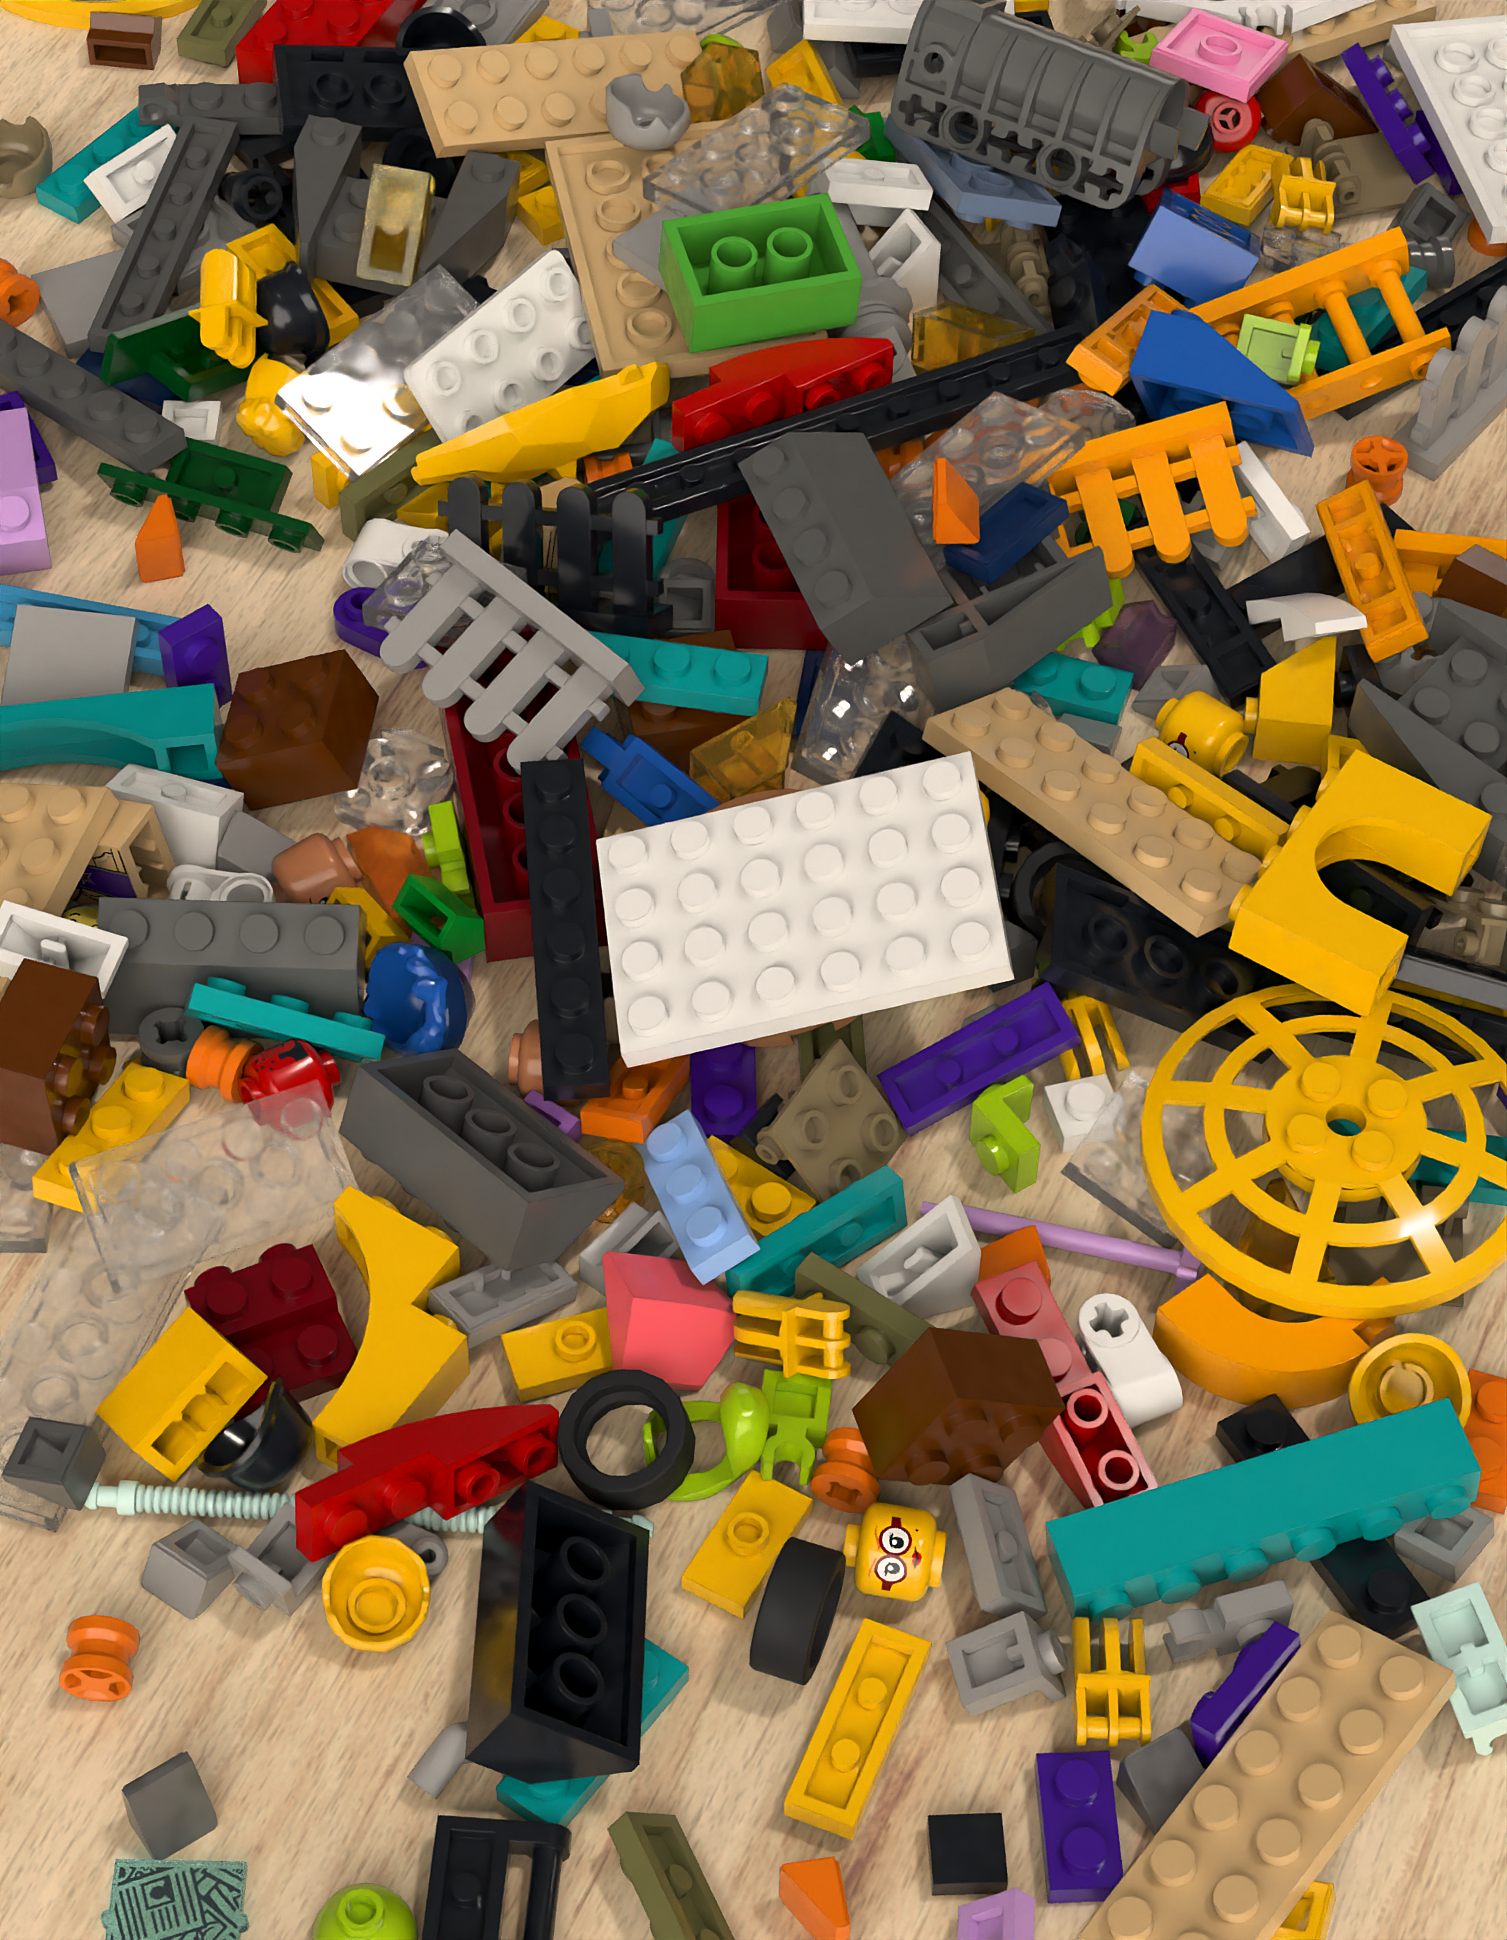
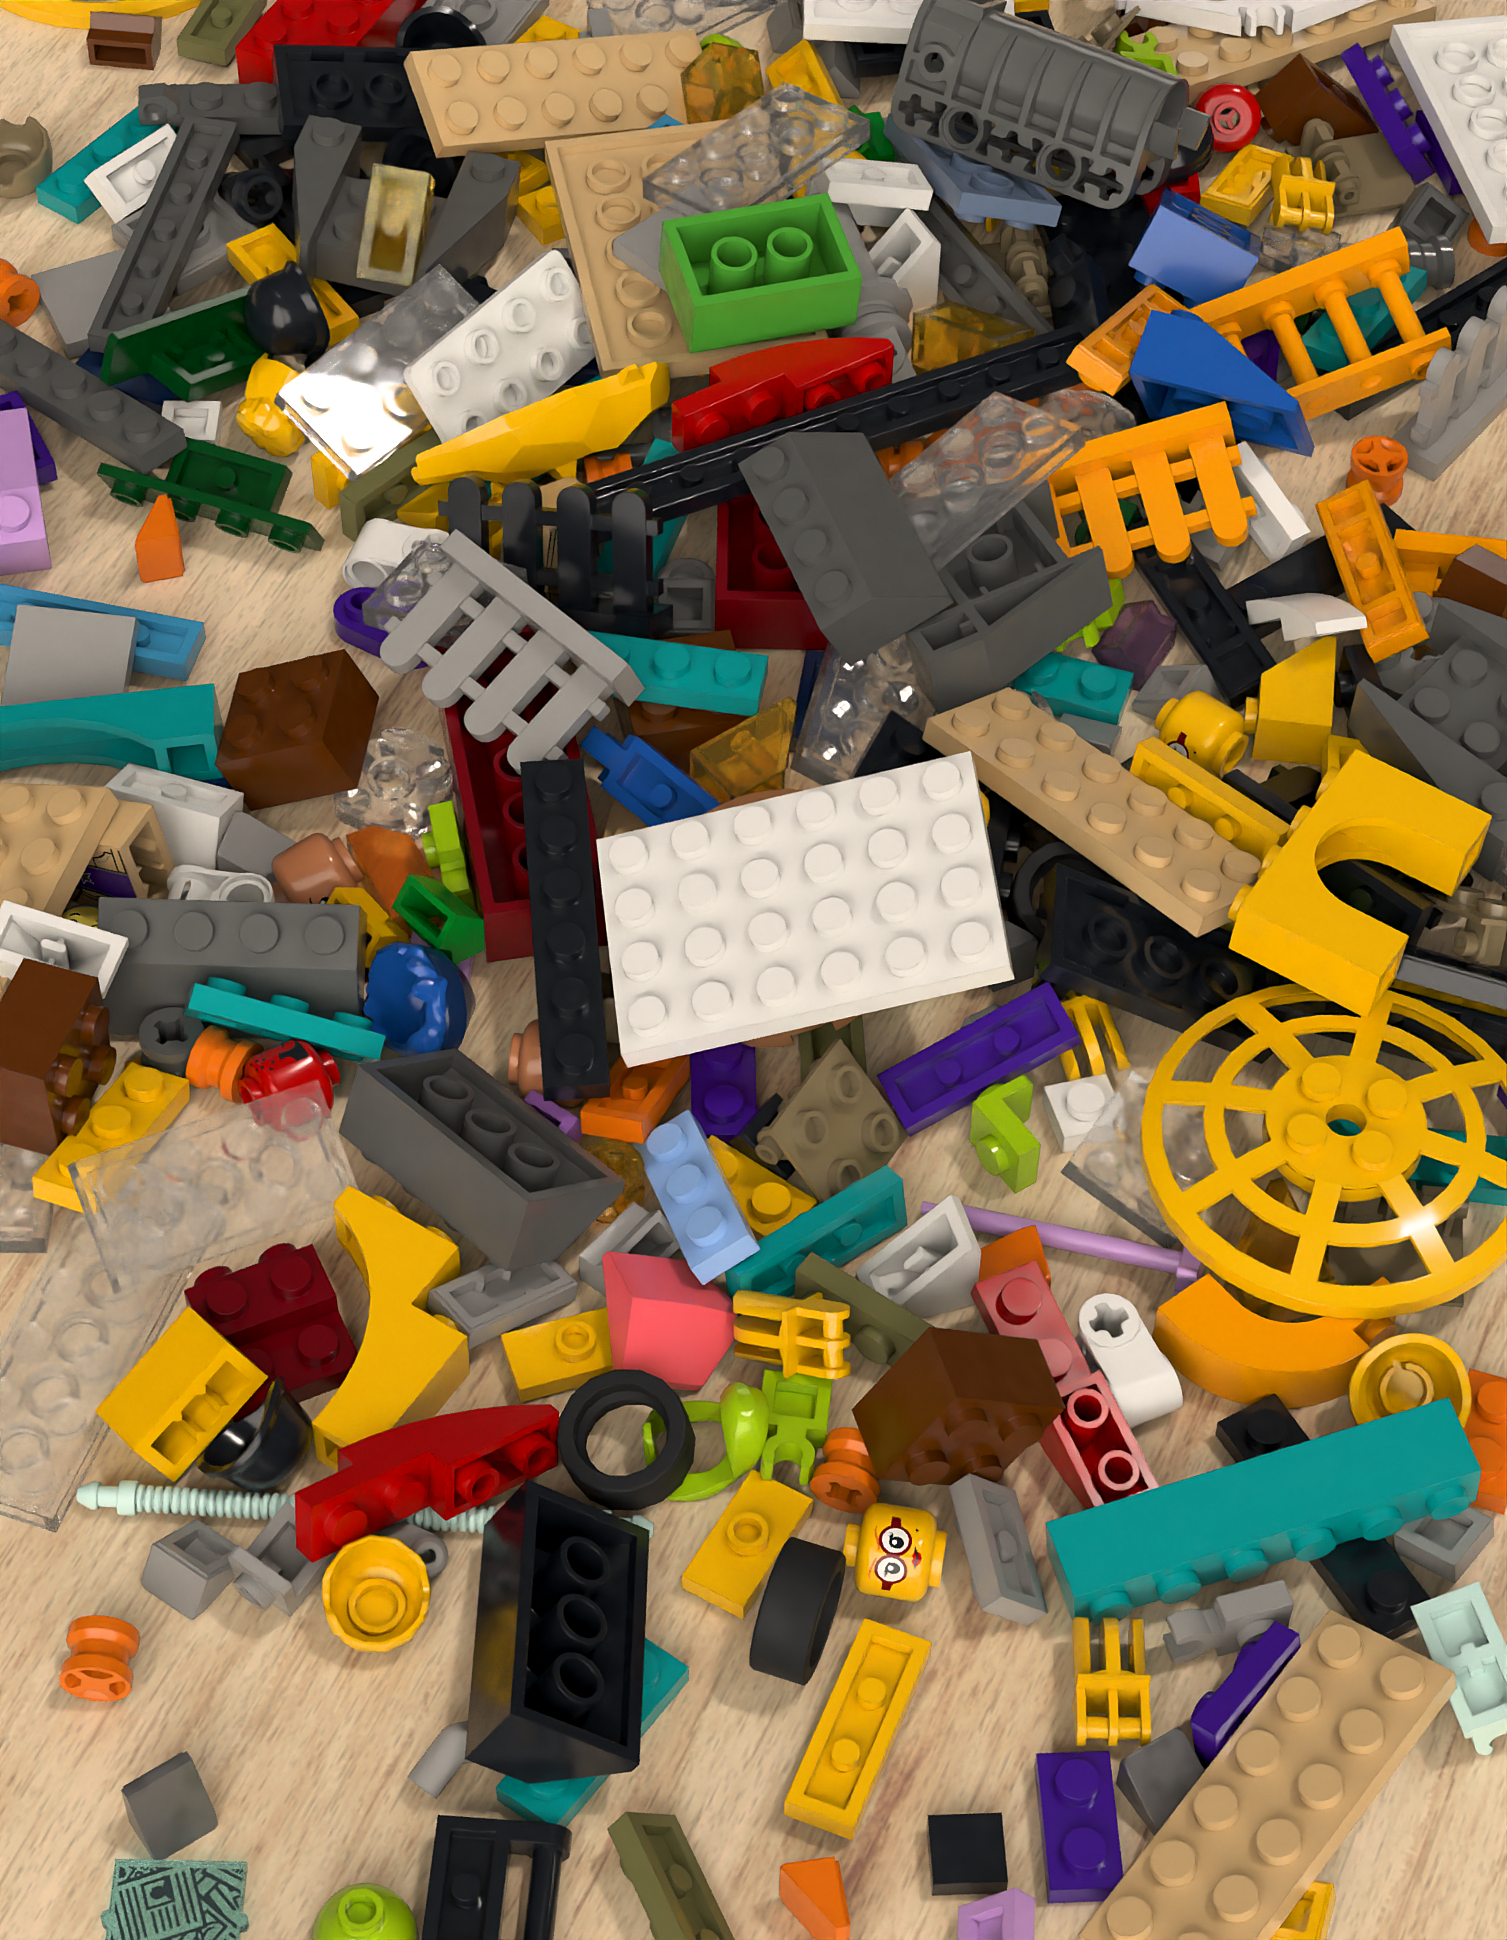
(56, 1461): dark grey slope -> none
(196, 653): dark purple plate -> none
(228, 307): yellow arm -> none
(645, 117): light grey hair -> none
(953, 506): orange slope -> none
(1007, 1663): light grey bracket -> none
(1008, 532): dark blue tile -> none
(1219, 54): bright pink tile -> none
(1278, 348): lime bracket -> none

